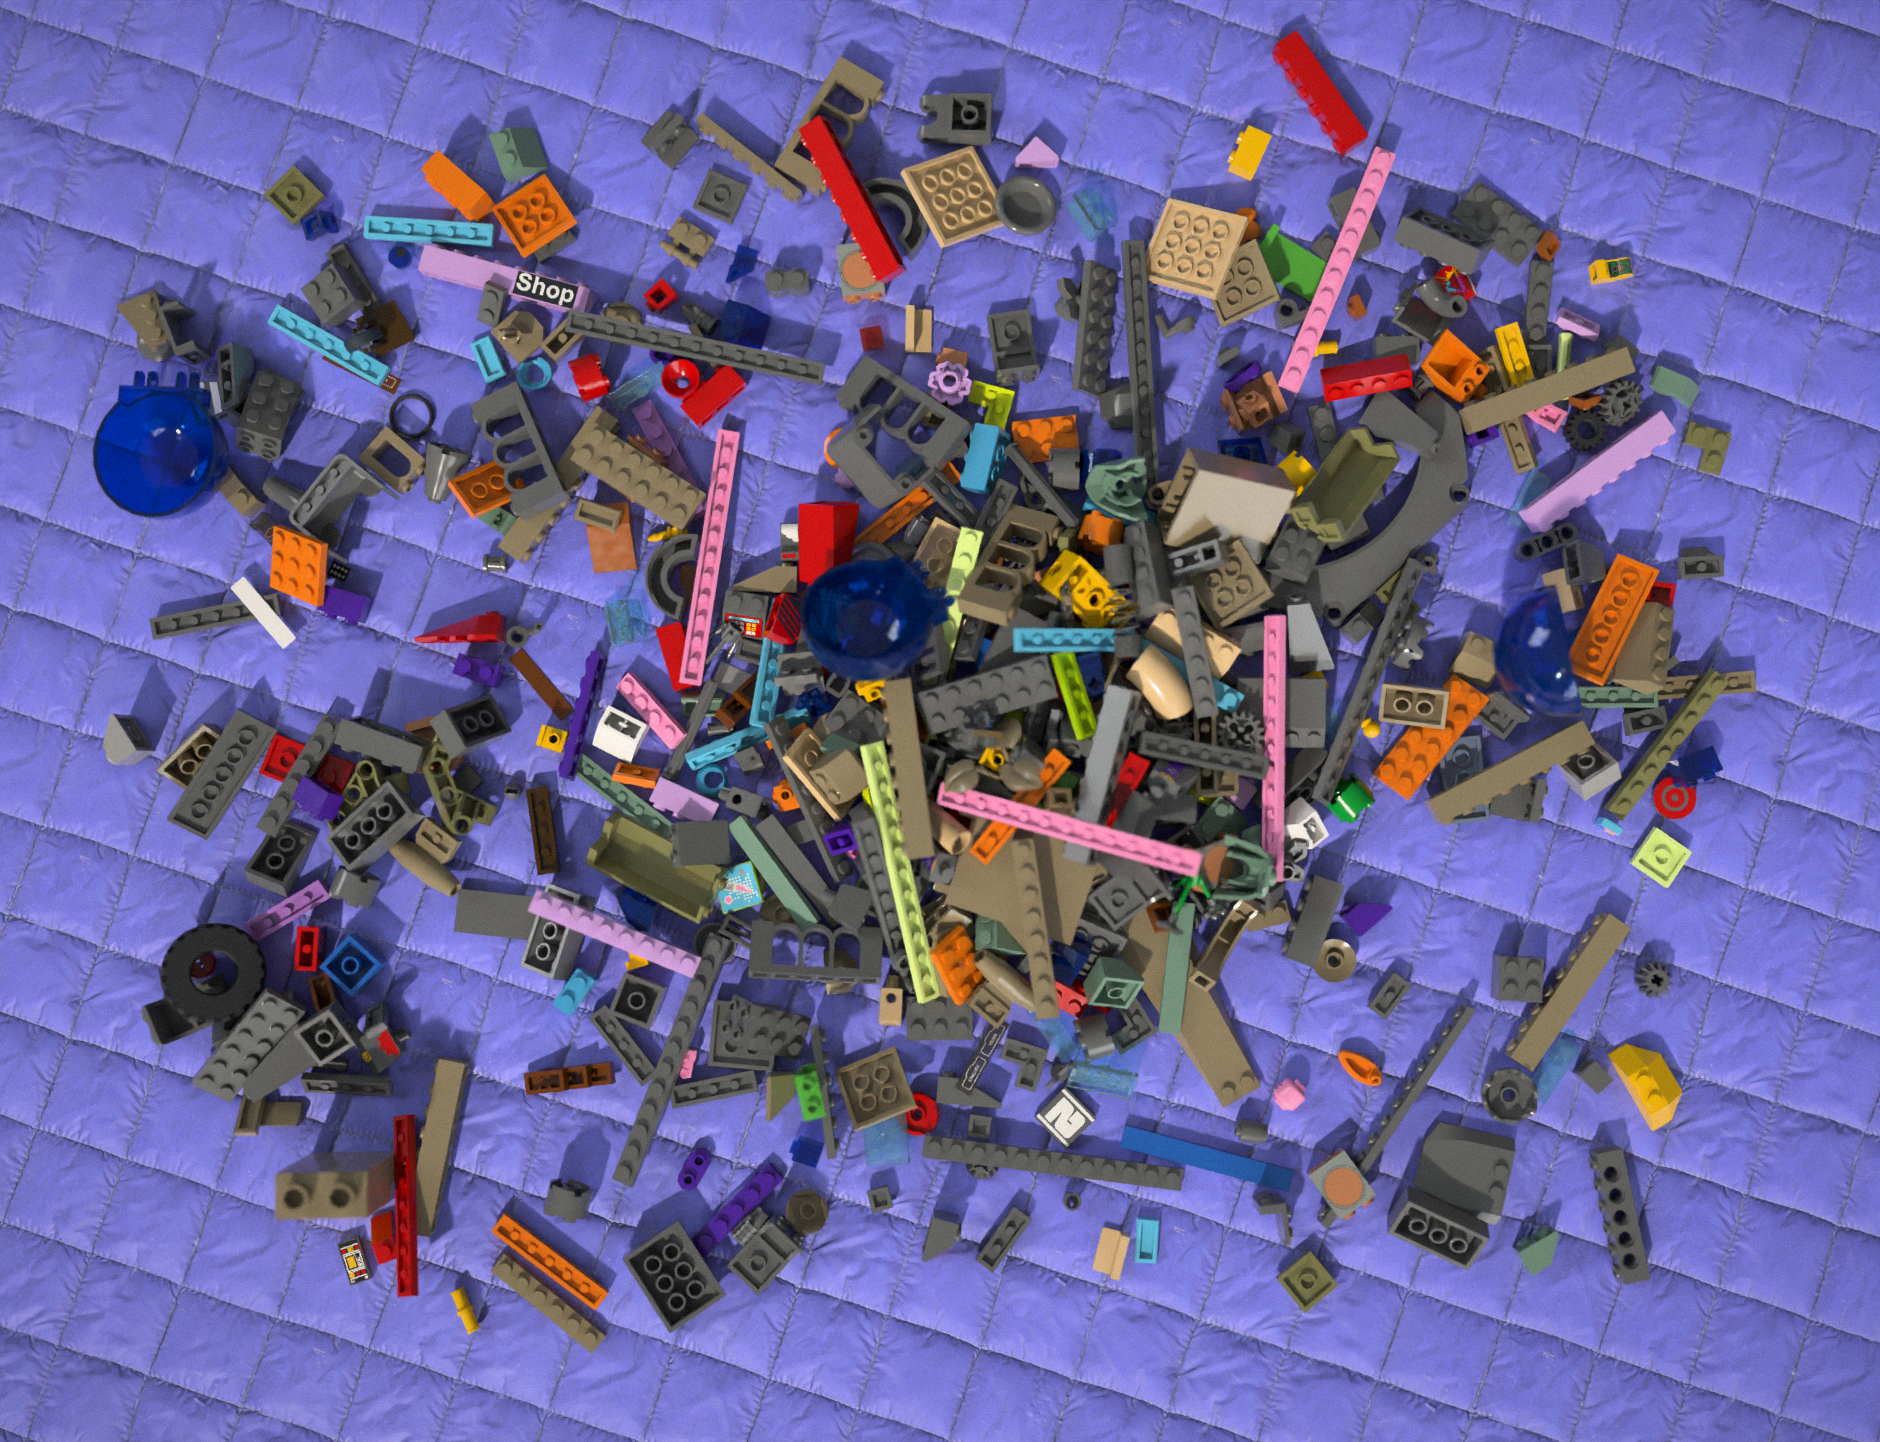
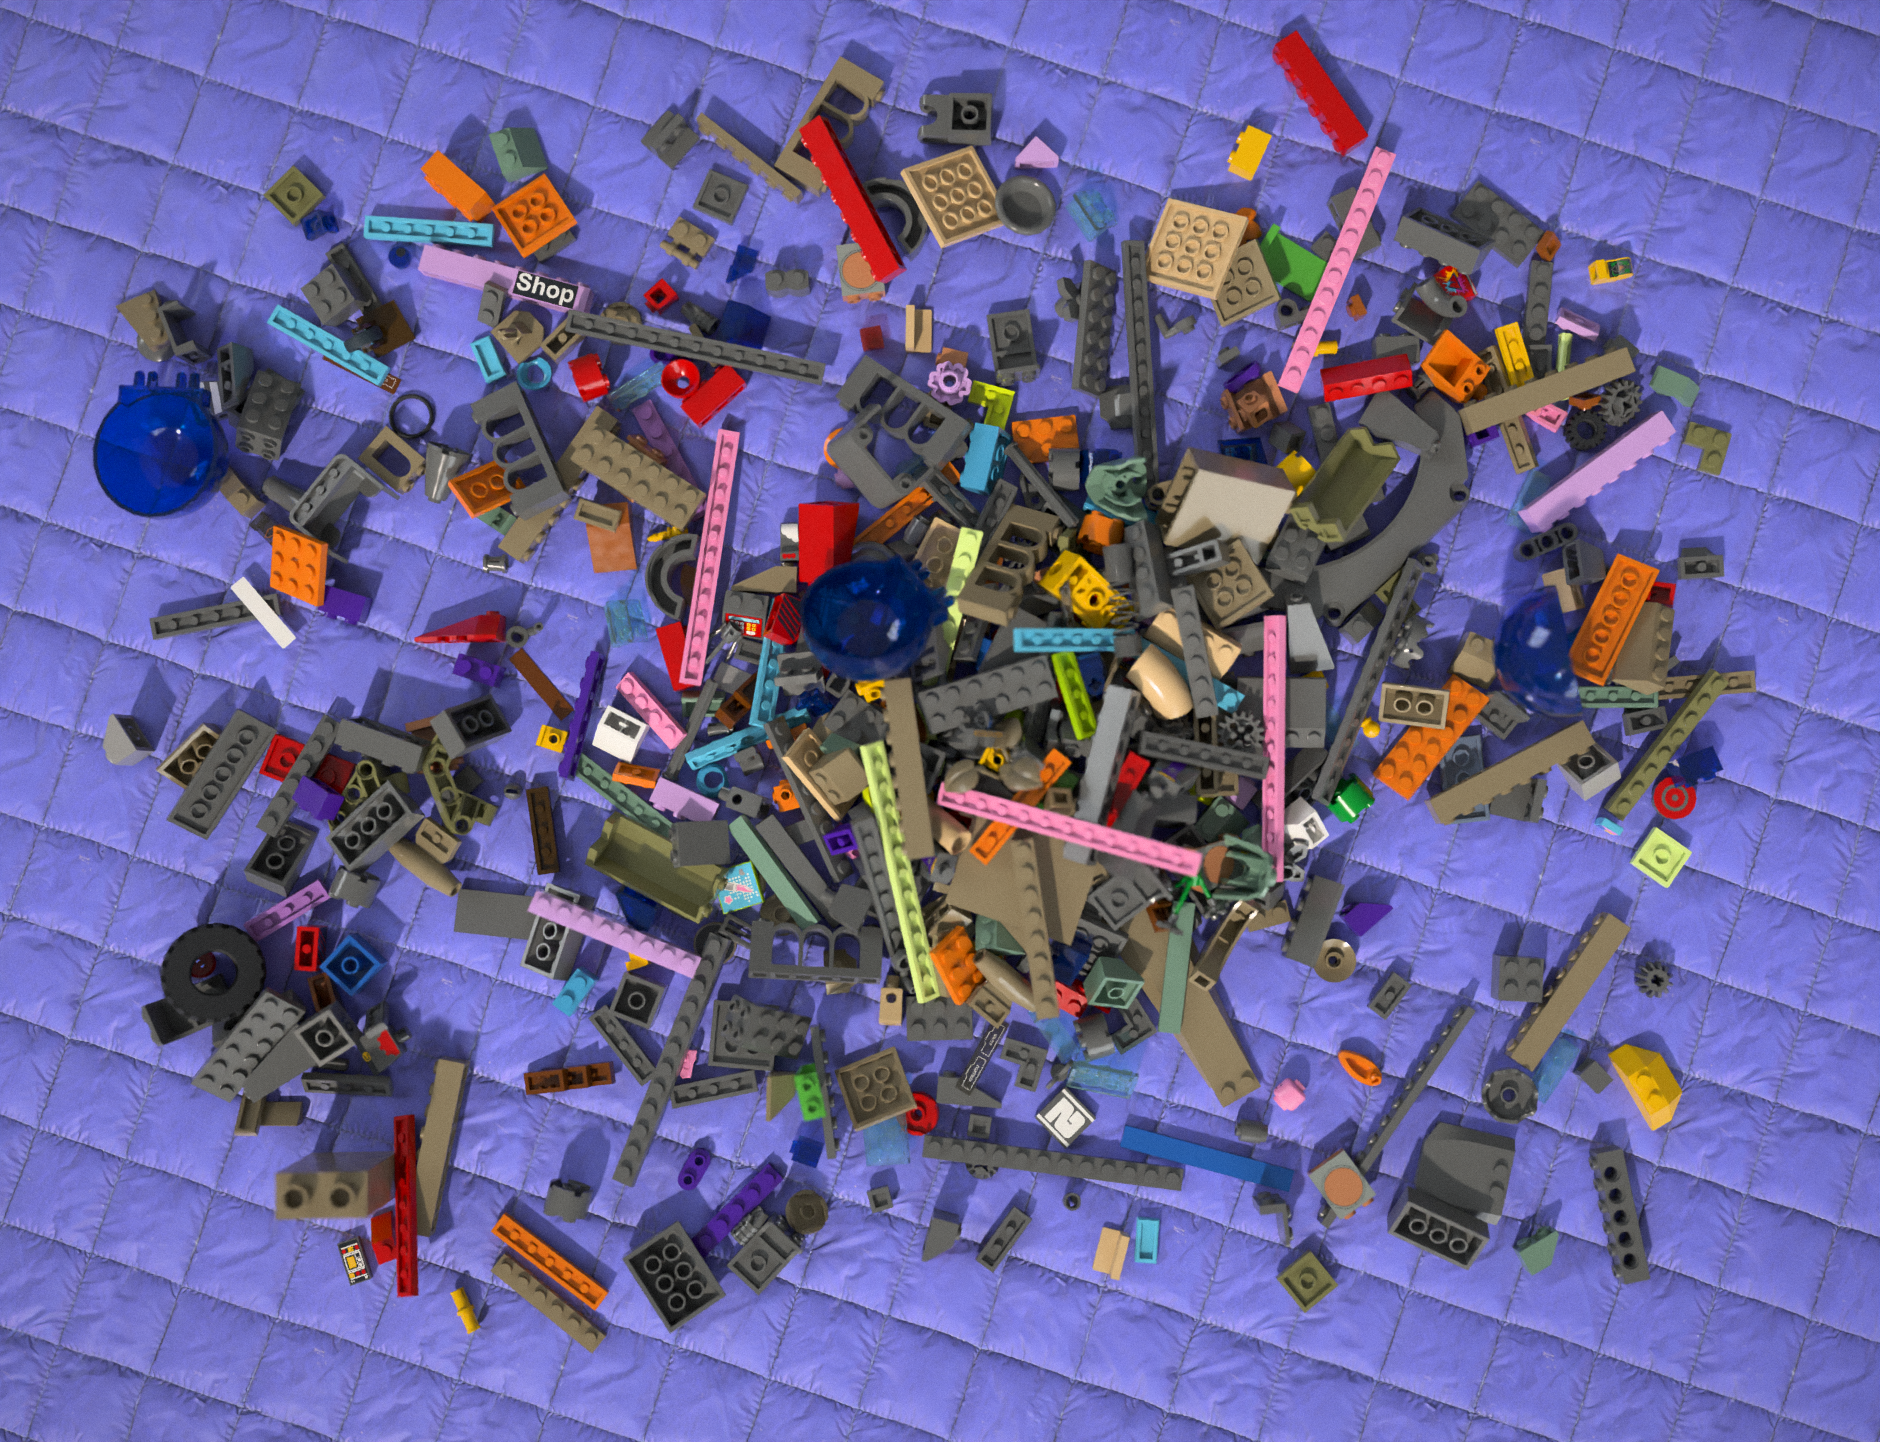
(338, 571): black sticker -> none

